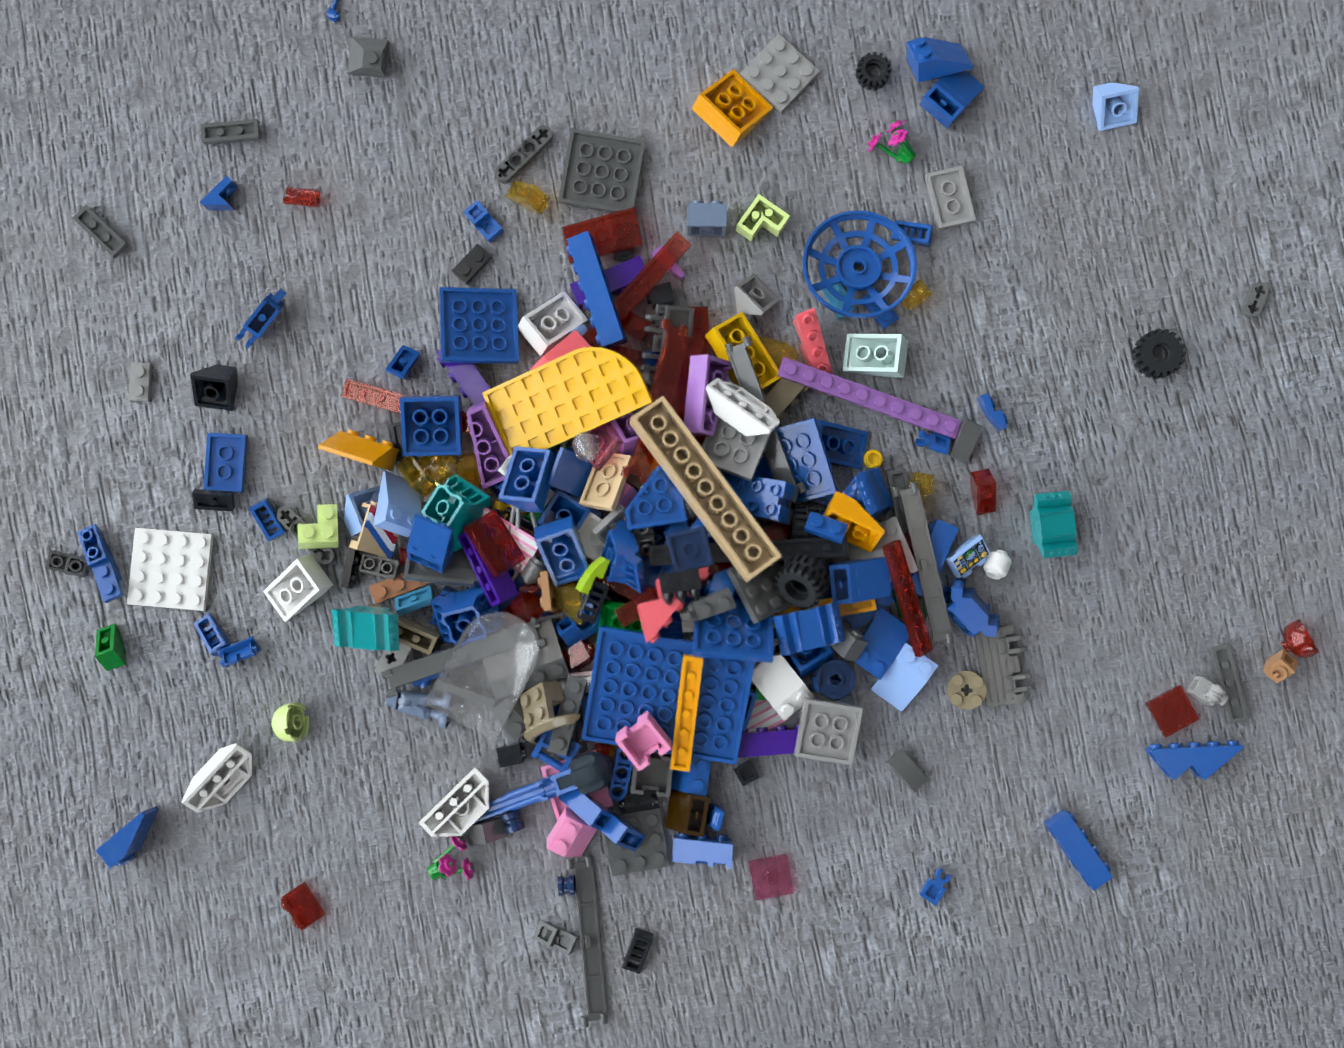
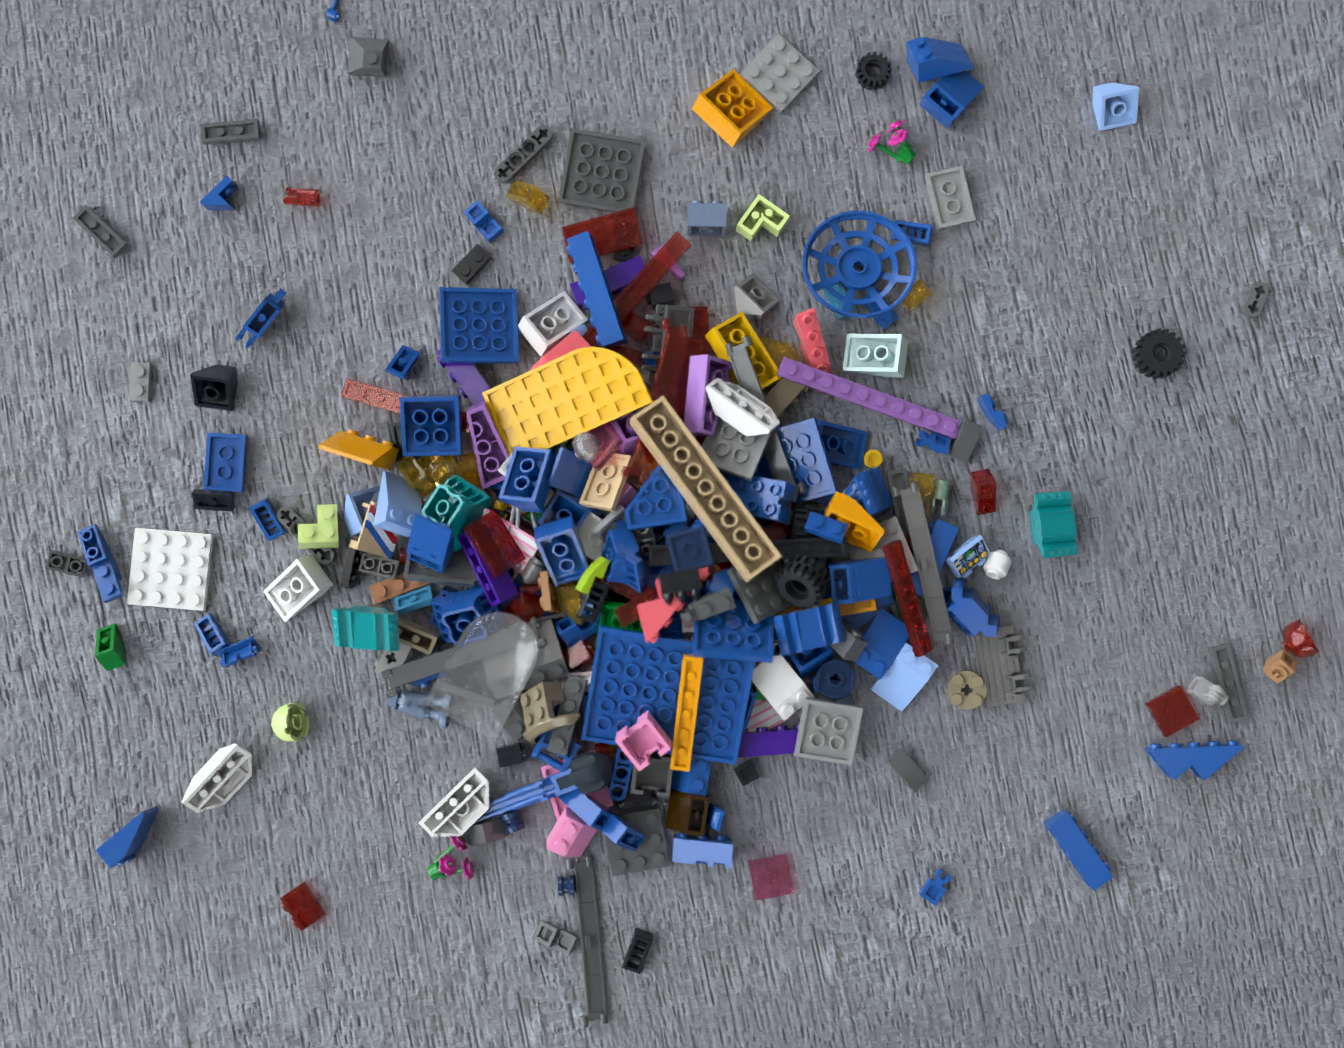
(941, 492): none -> sand green hinge

